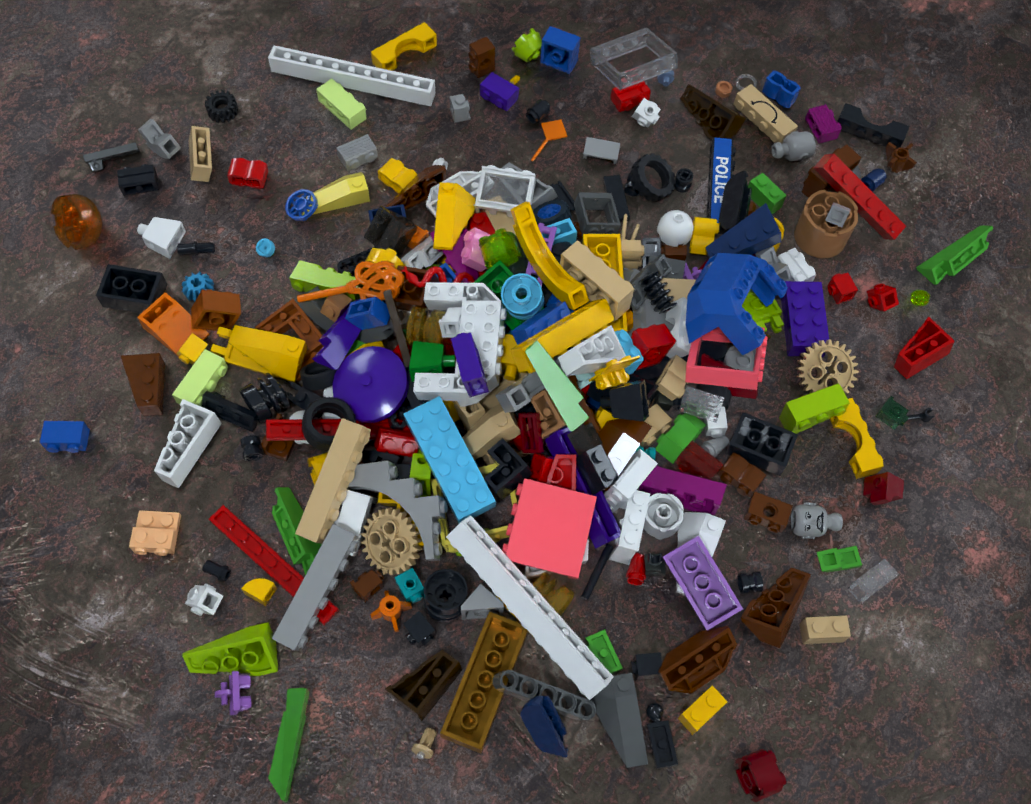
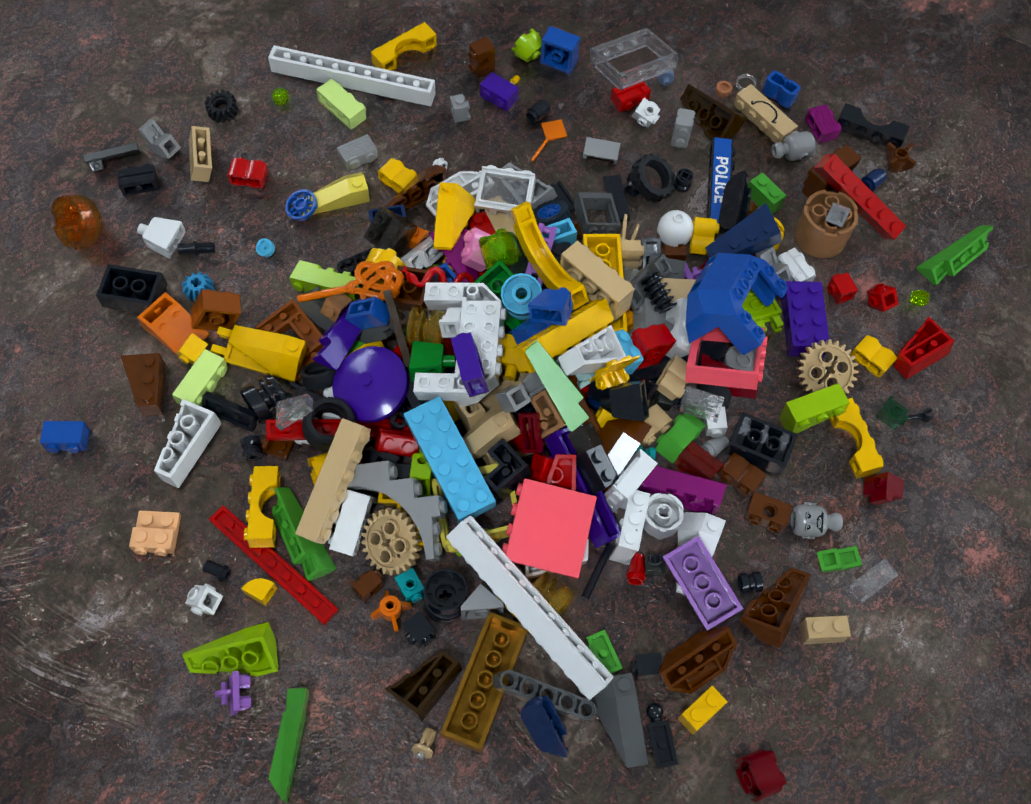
(261, 529): none -> yellow arch
(280, 96): none -> clear neon green tile
(292, 409): none -> clear wing
(315, 588): light grey brick -> none
(551, 307): none -> blue torso
(682, 128): none -> light grey brick
(873, 356): none -> yellow brick

